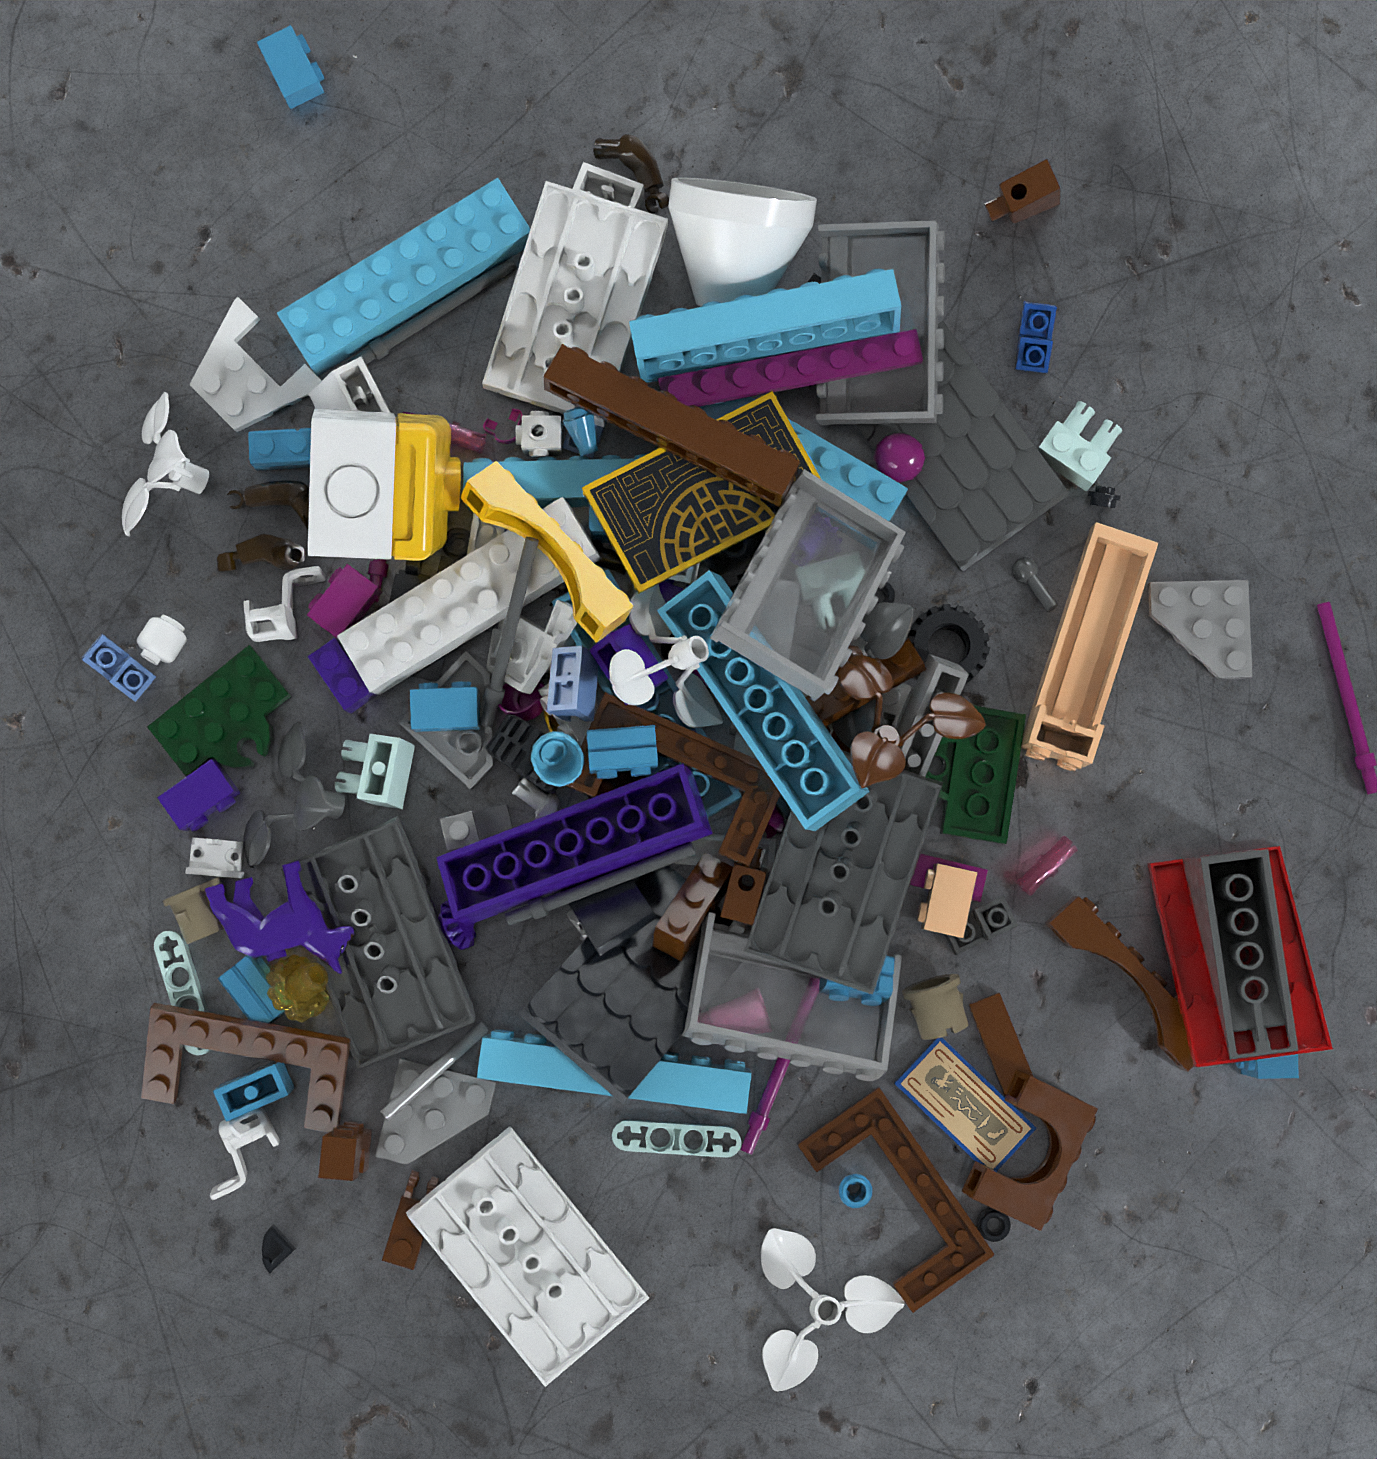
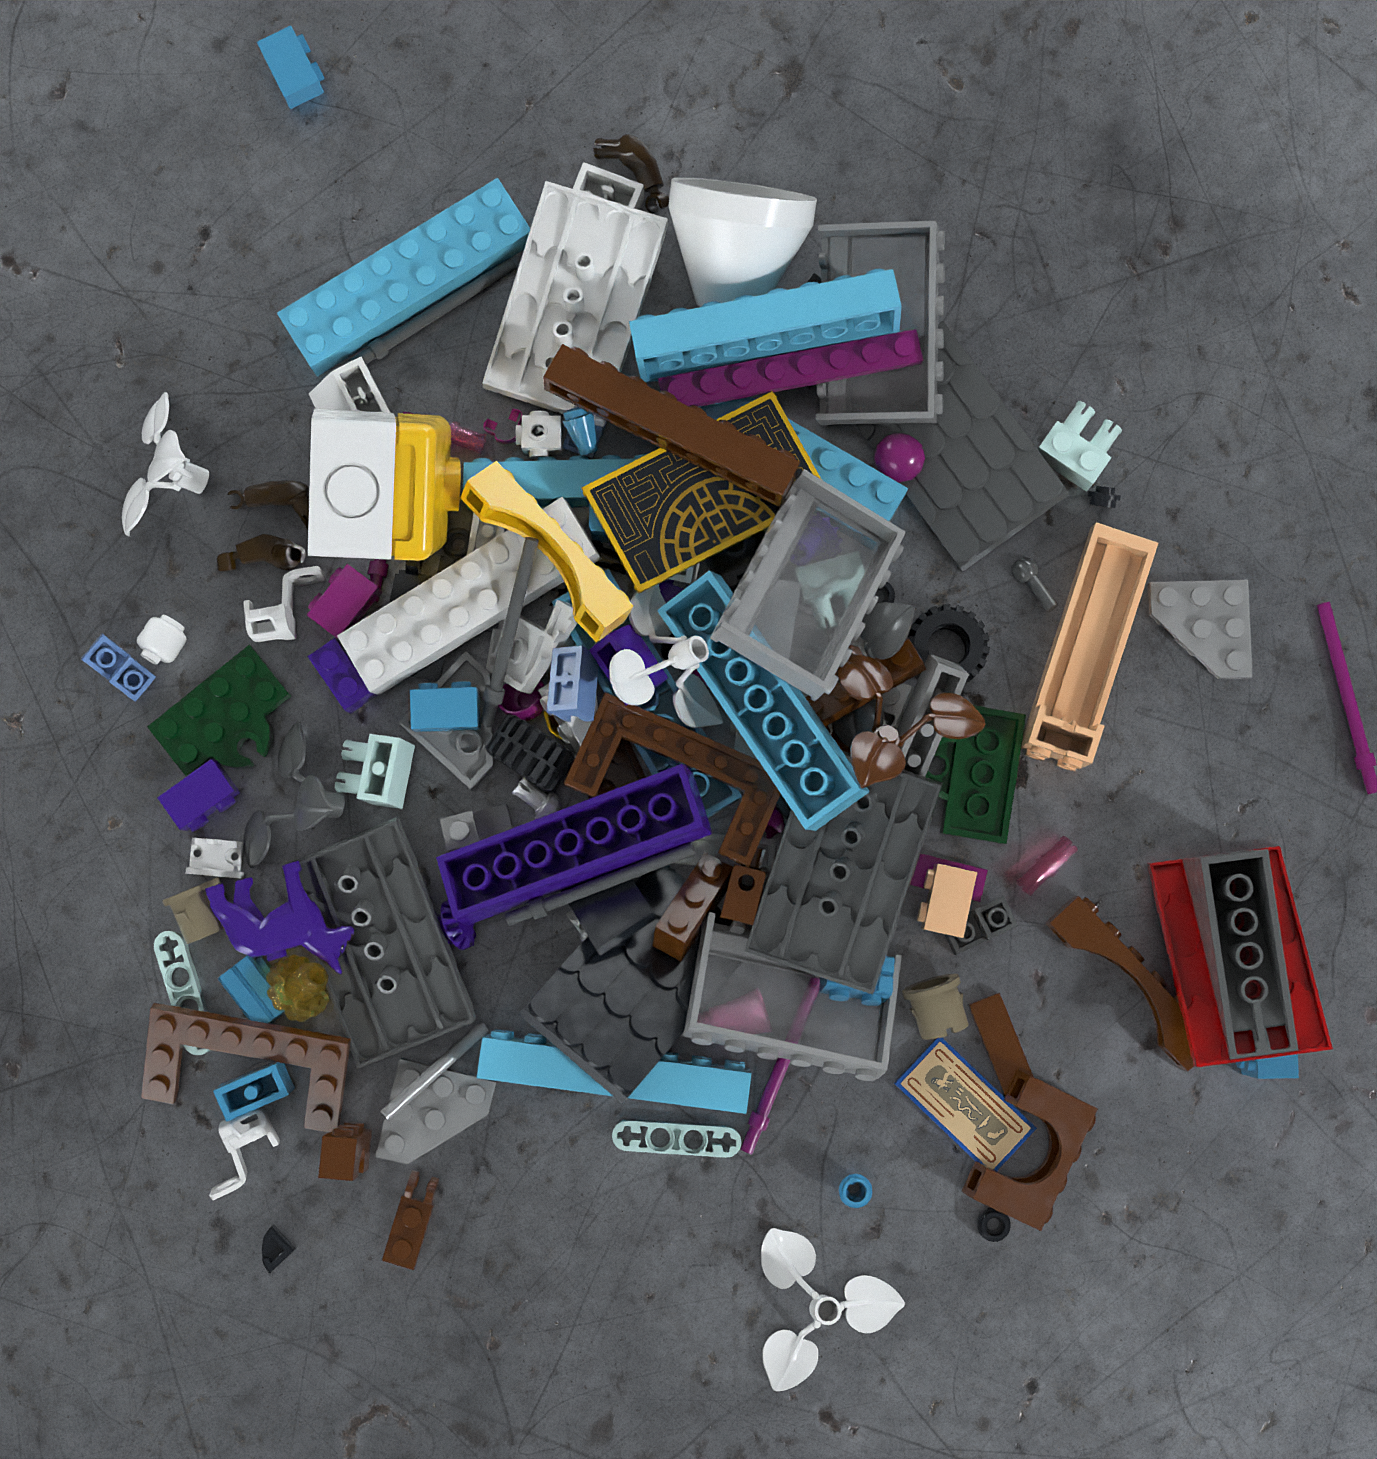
(236, 383): white wing -> none
(280, 449): dark azure brick -> none
(527, 1255): white piece -> none
(557, 758): medium azure hair -> none
(622, 750): dark azure brick -> none
(964, 1244): reddish brown plate -> none
(1035, 185): reddish brown torso -> none
(1035, 337): blue slope -> none

